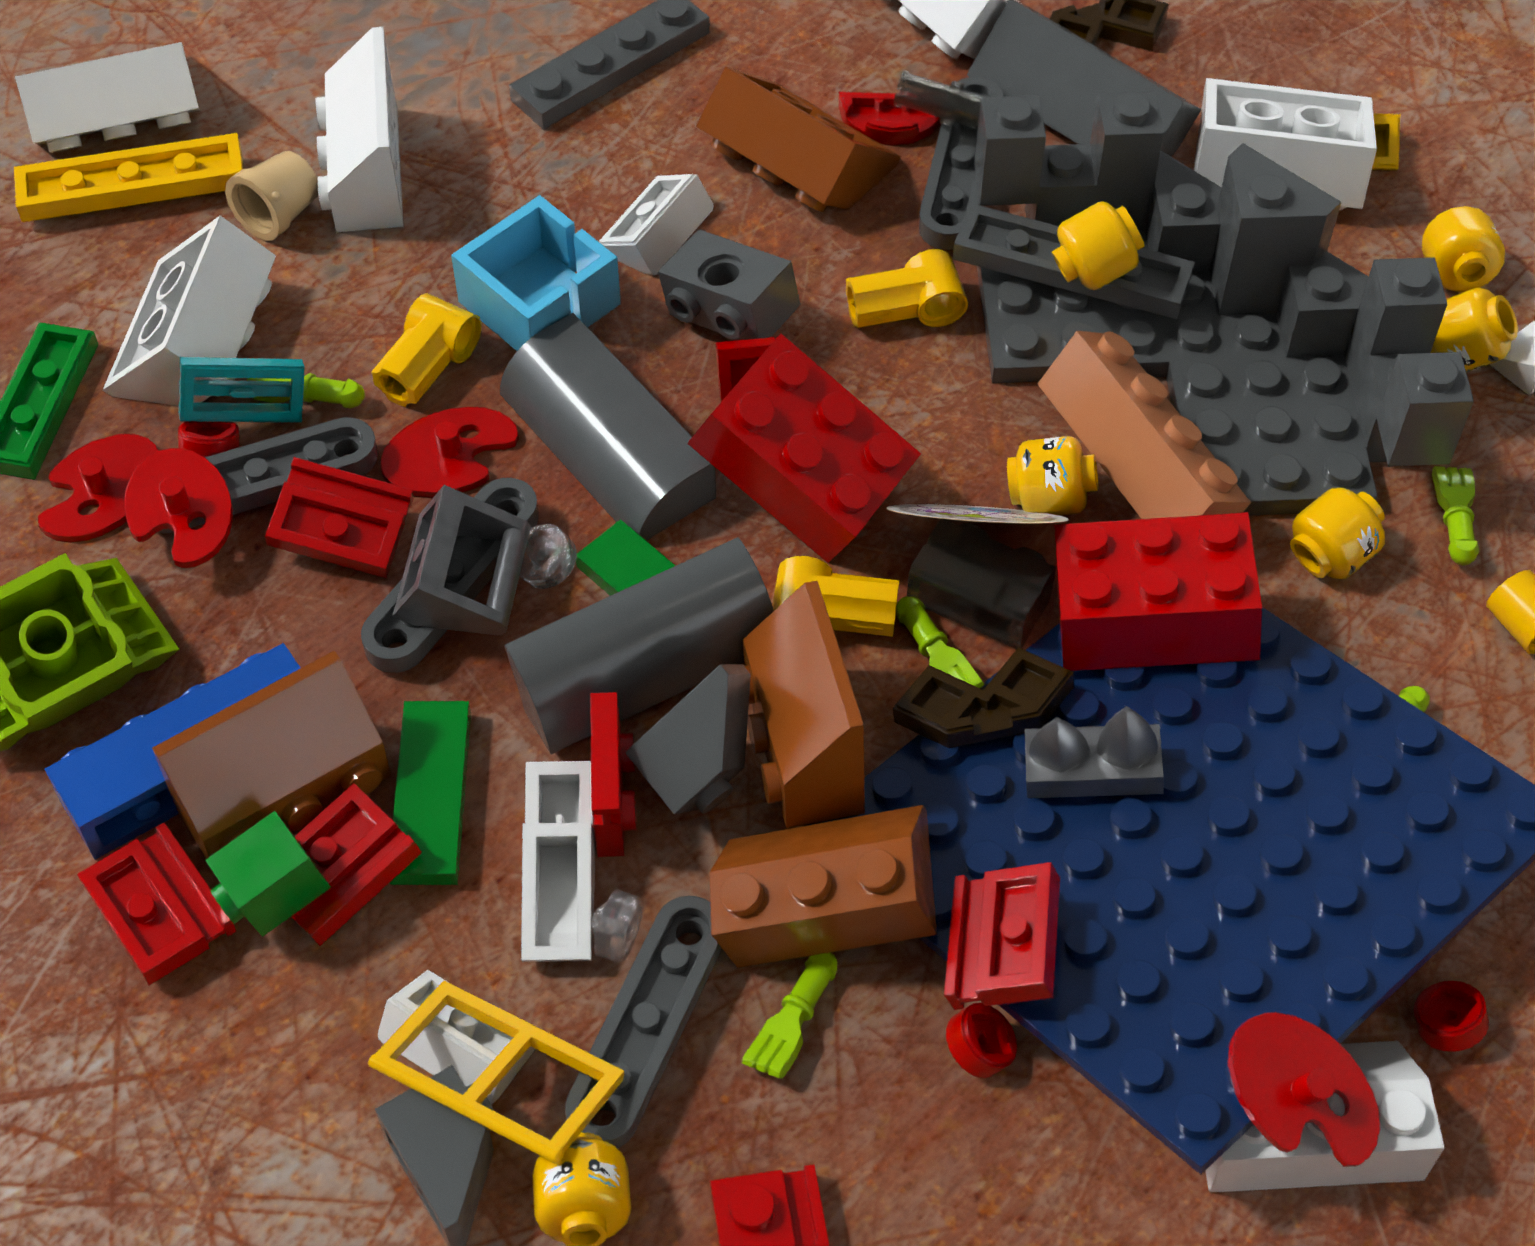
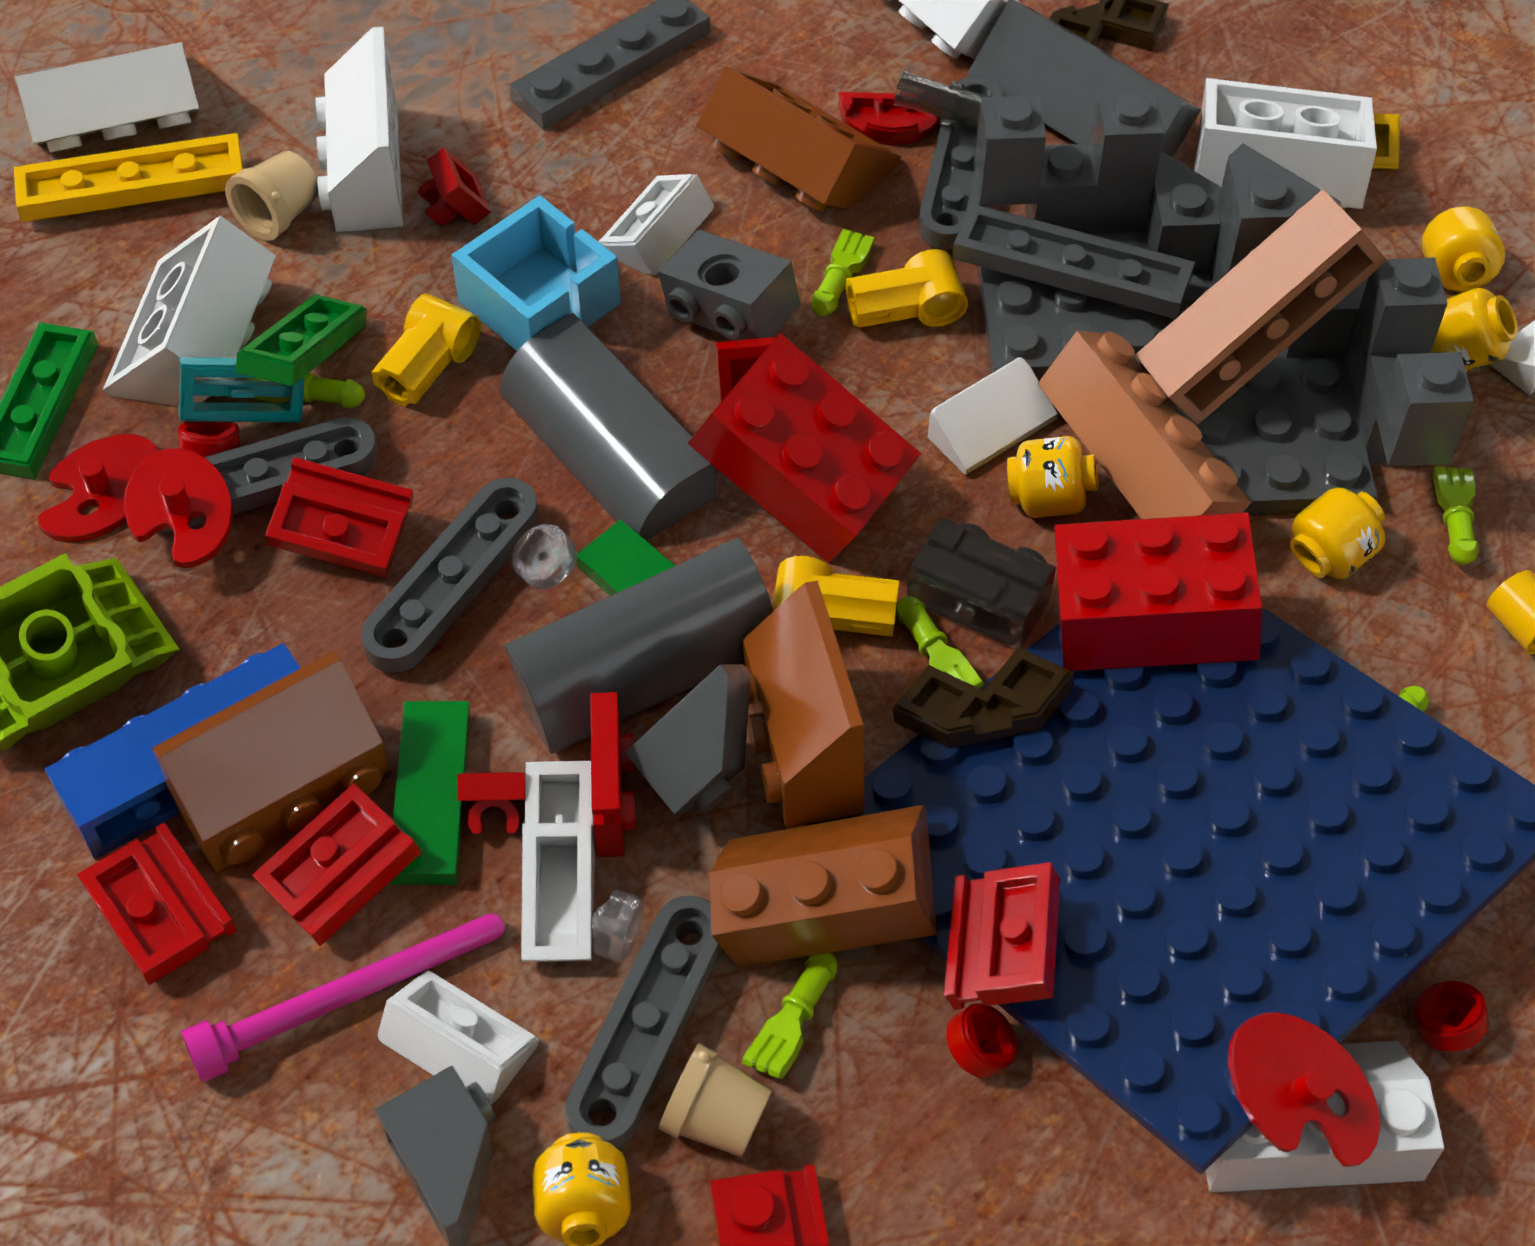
(218, 1045): none -> dark pink piece
(265, 875): green brick -> none
(301, 340): none -> green tile
(422, 592): flat silver tile -> none
(435, 455): red piece -> none
(453, 190): none -> red tile
(492, 790): none -> red tile
(524, 1036): yellow window -> none
(715, 1103): none -> tan piece
(847, 257): none -> lime piece
(977, 513): sticker -> none
(990, 416): none -> white slope
(1094, 760): flat silver tile -> none
(1098, 245): yellow head -> none
(1260, 307): none -> brick

